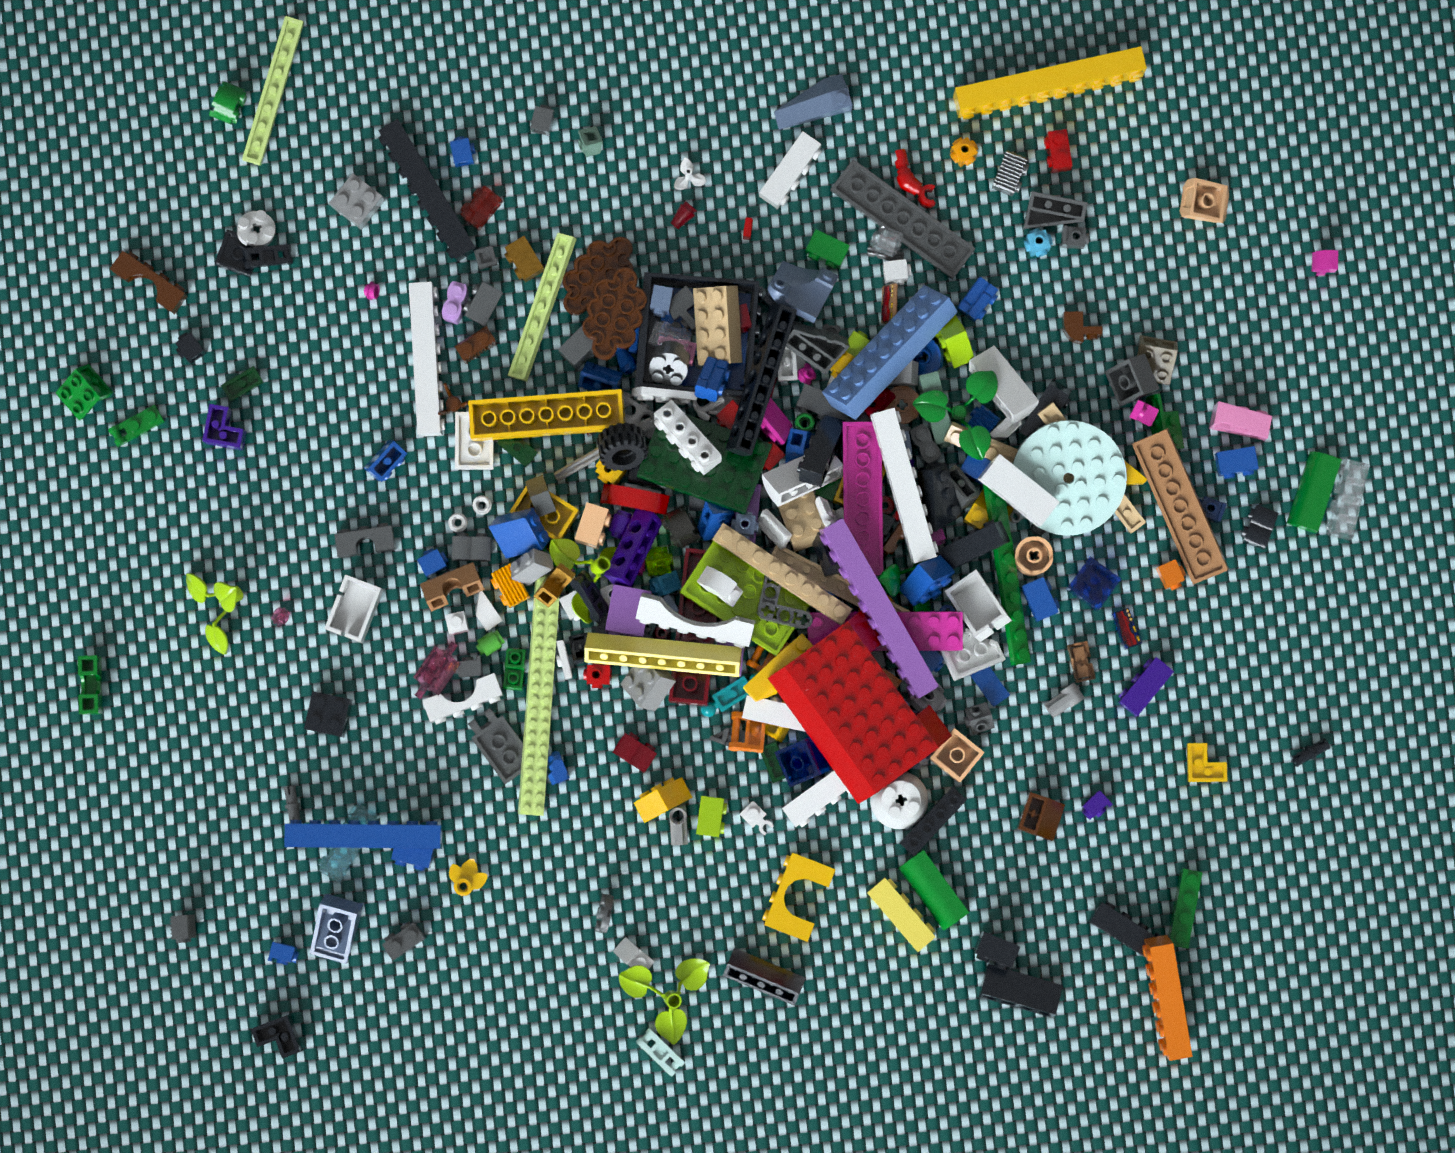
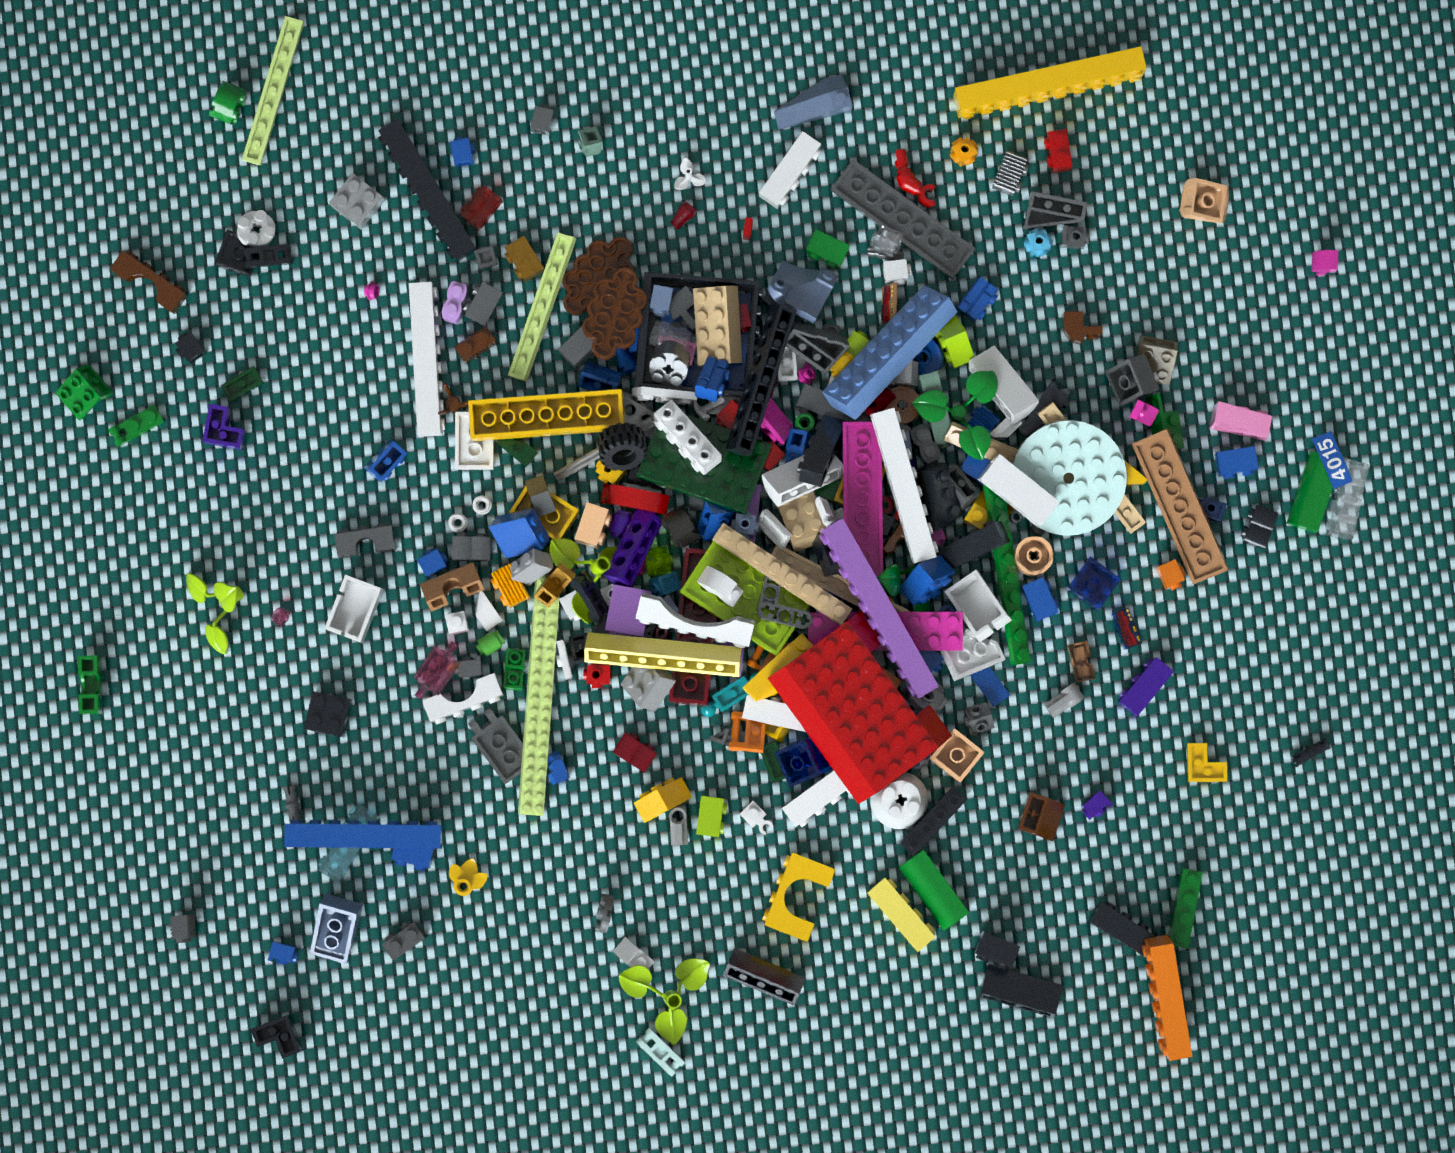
(1332, 460): none -> blue sticker

